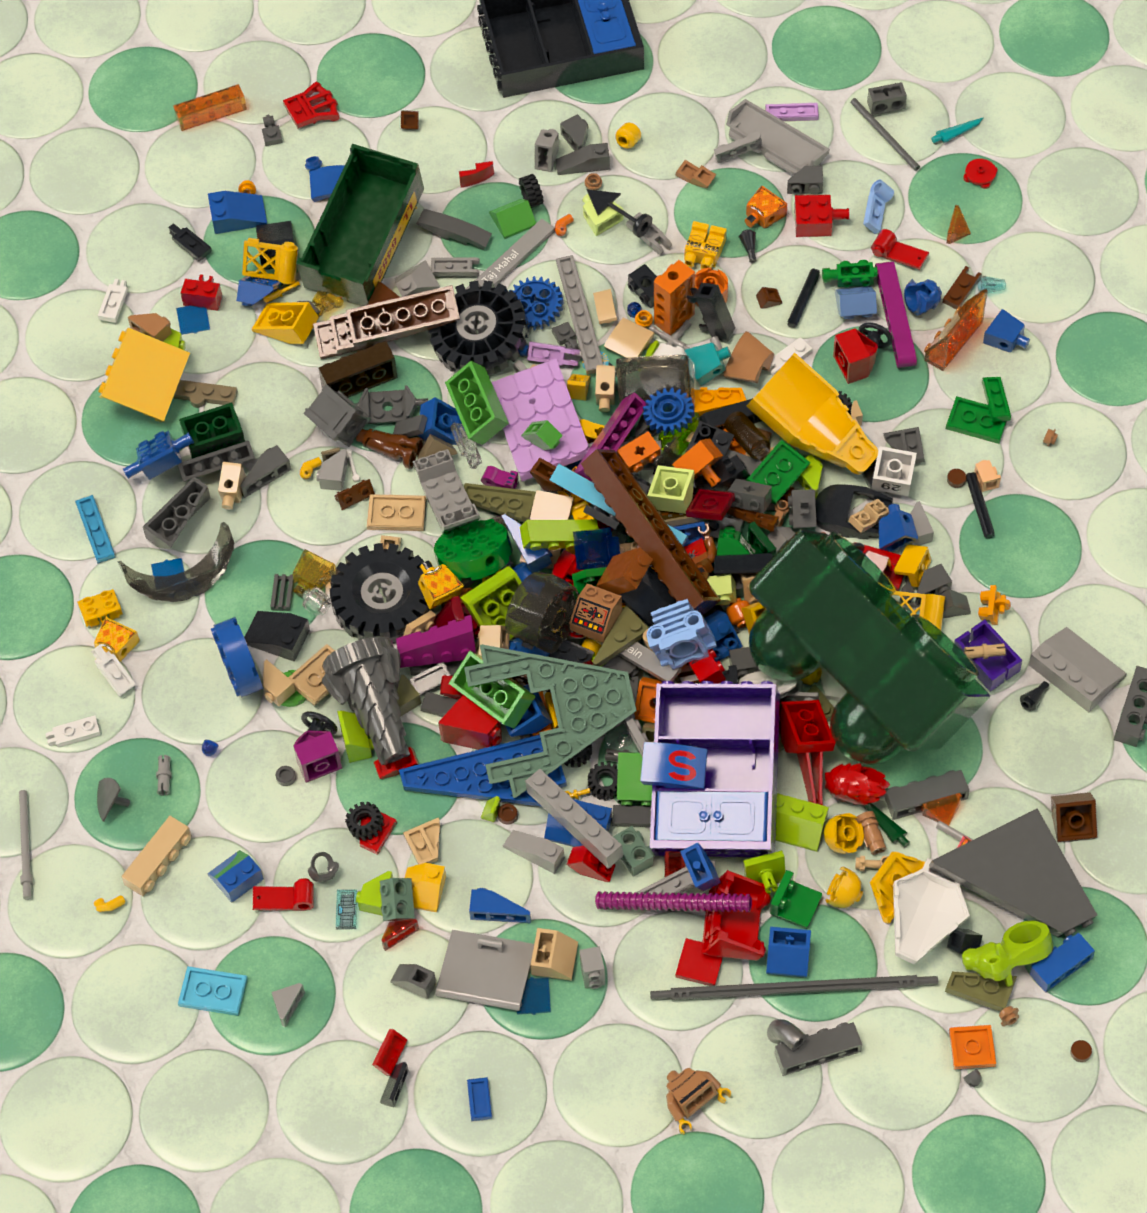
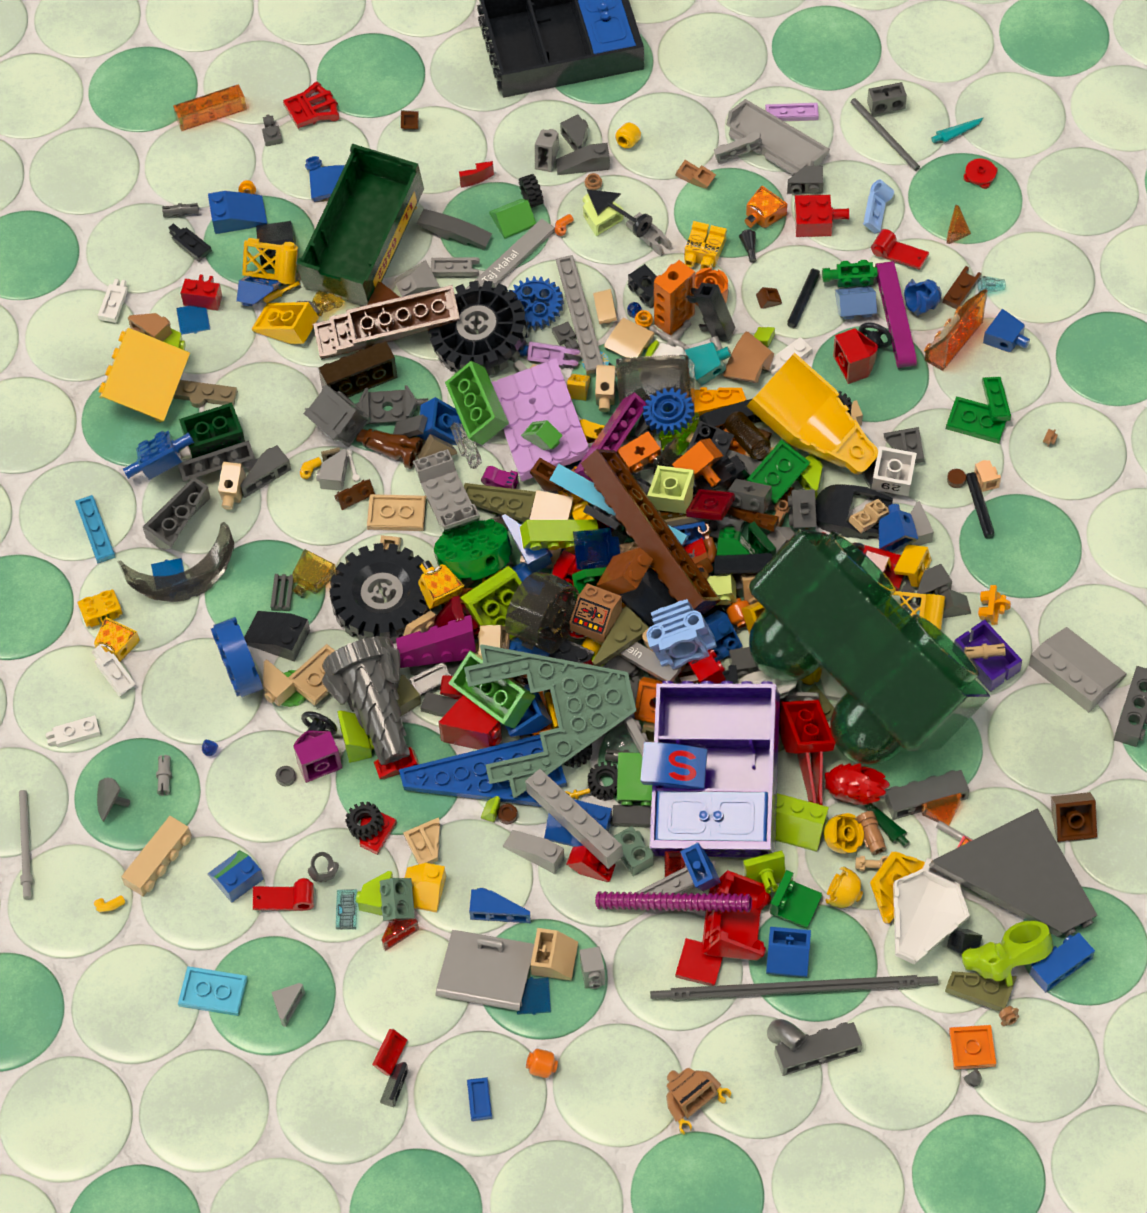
(180, 210): none -> dark grey pin
(316, 601): clear head -> none
(414, 979): dark grey slope -> none
(541, 1063): none -> orange head
(765, 335): none -> lime slope
(1031, 699): black cone -> none
(1081, 1051): reddish brown tile -> none

